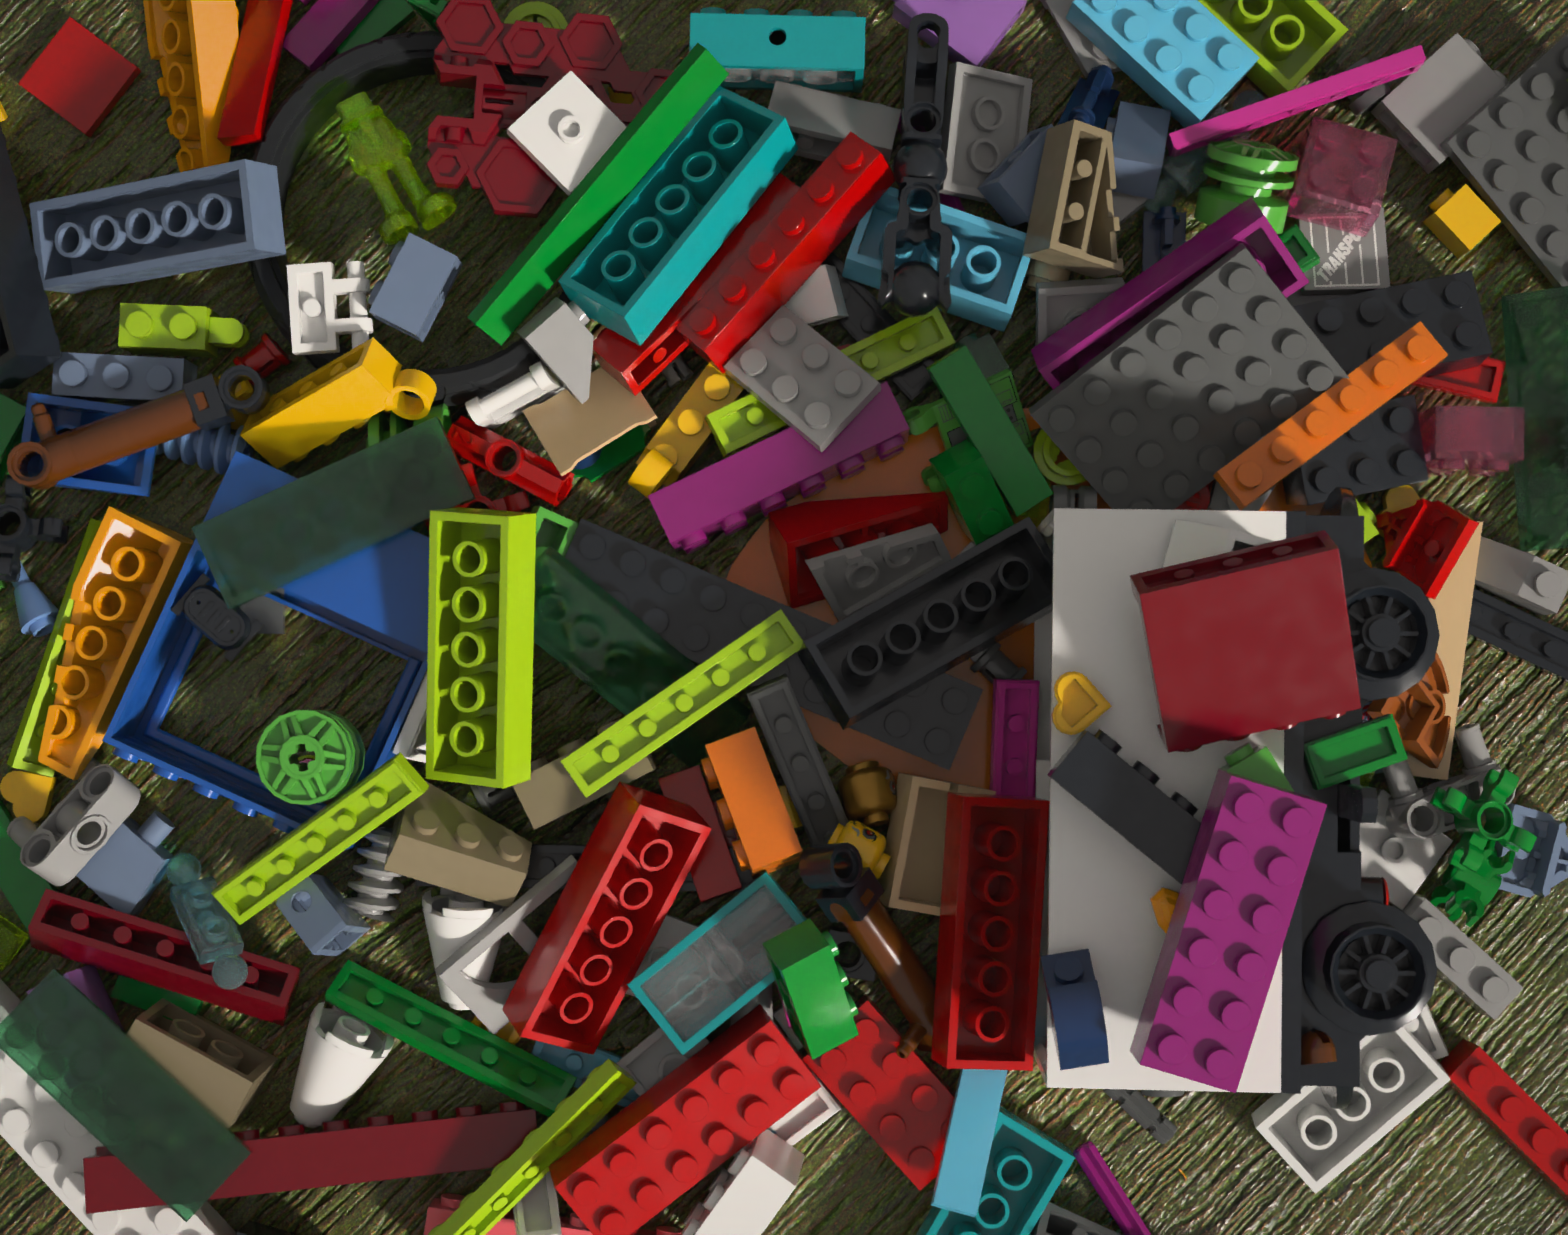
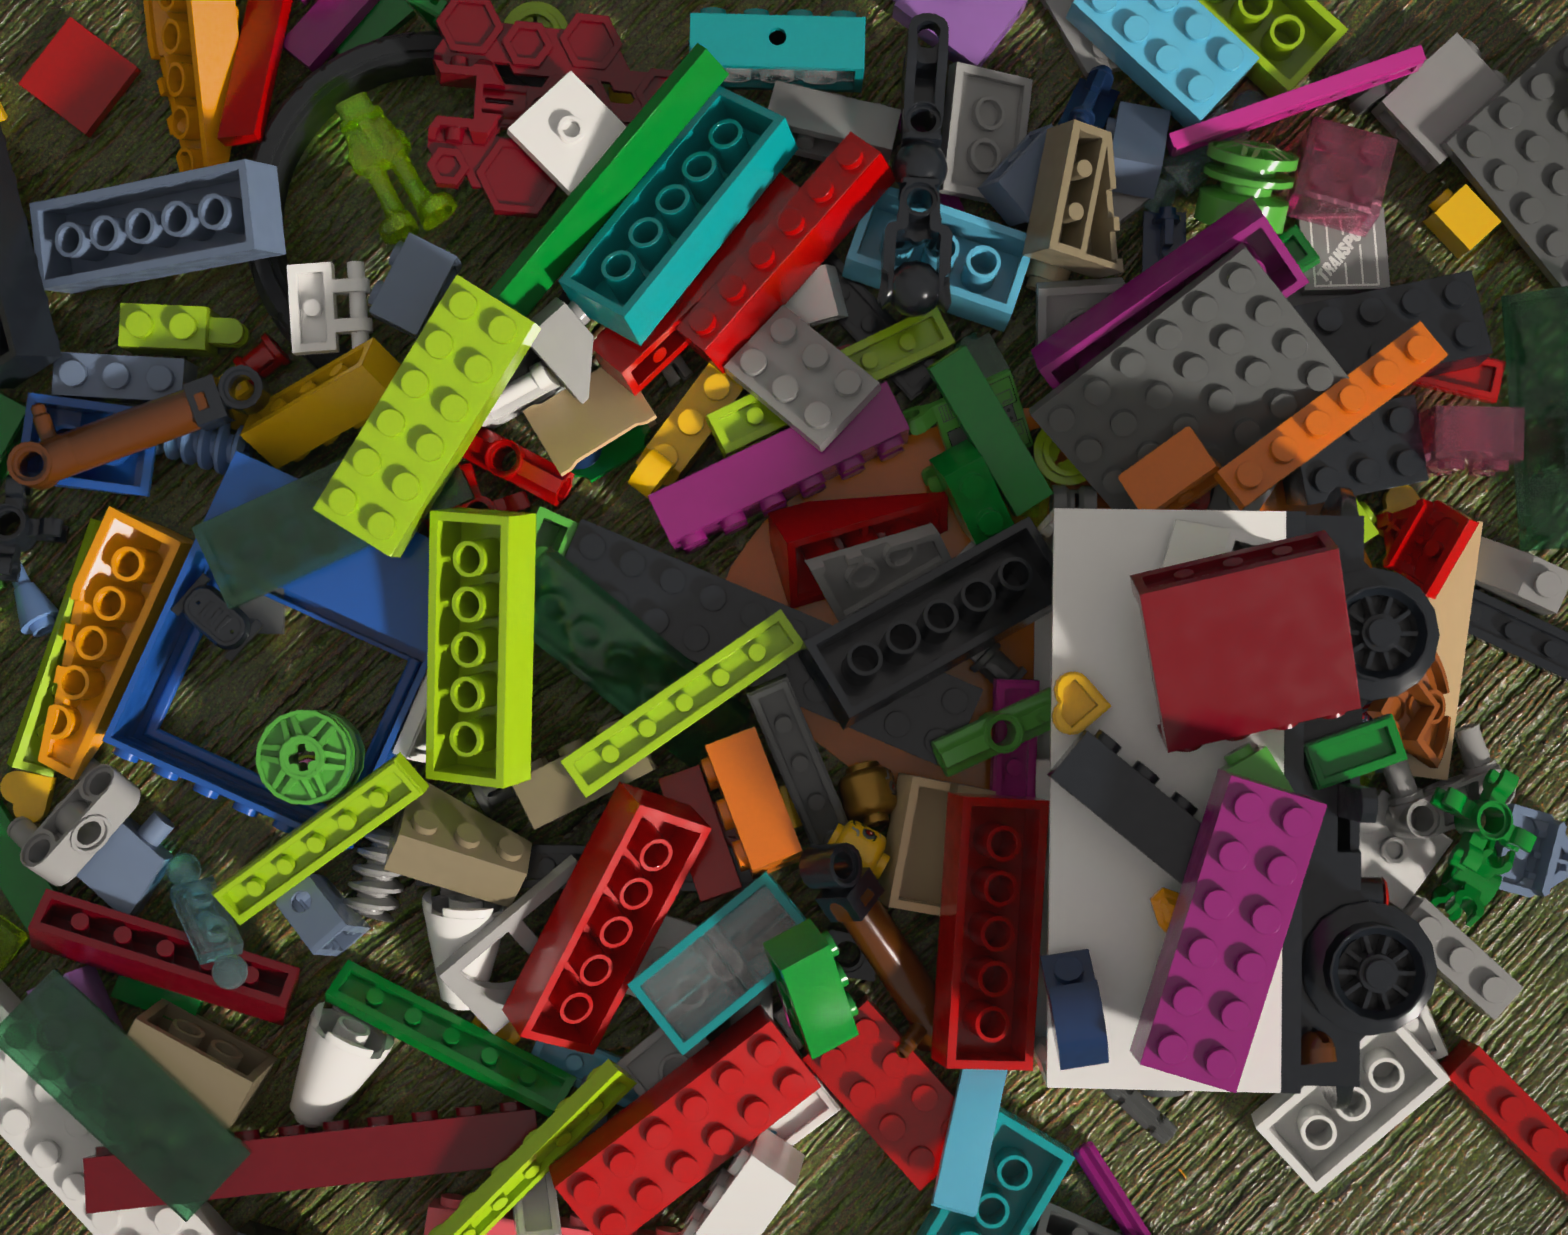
(427, 417): none -> lime brick
(974, 743): none -> bright green piece
(1171, 474): none -> orange panel

